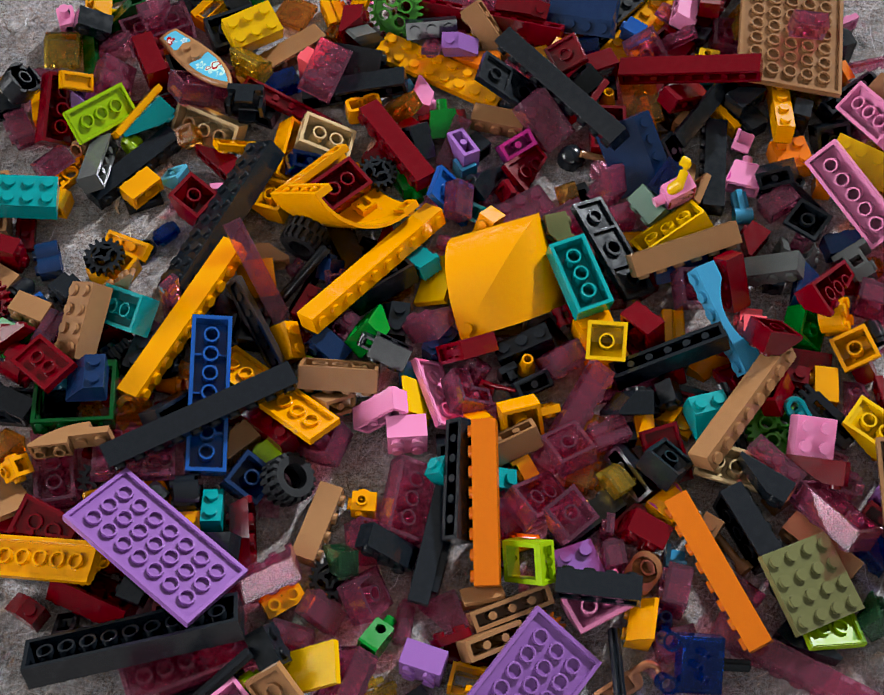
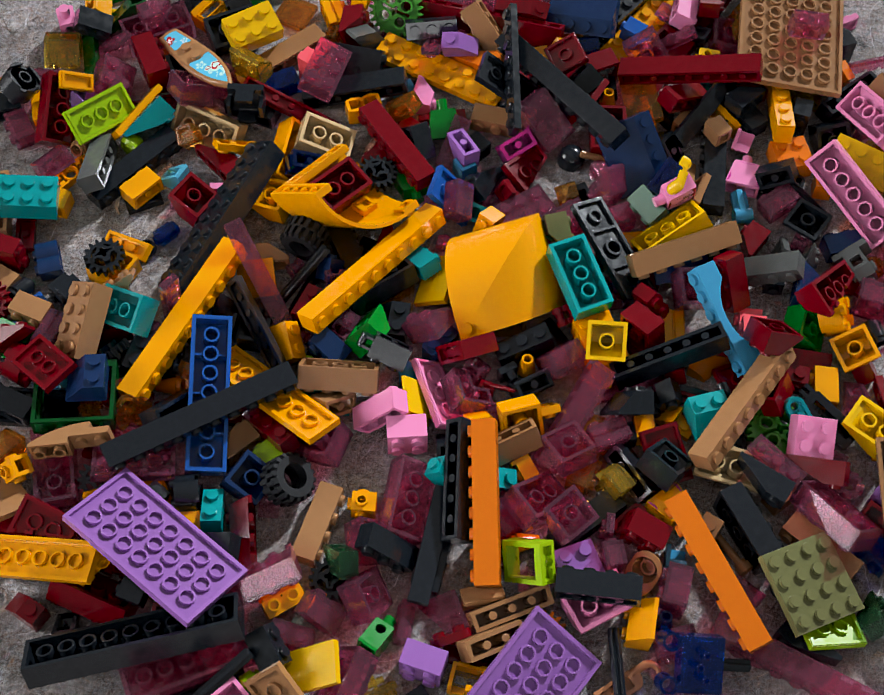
(512, 73): none -> black plate
(650, 298): none -> dark red brick
(717, 130): none -> medium nougat brick

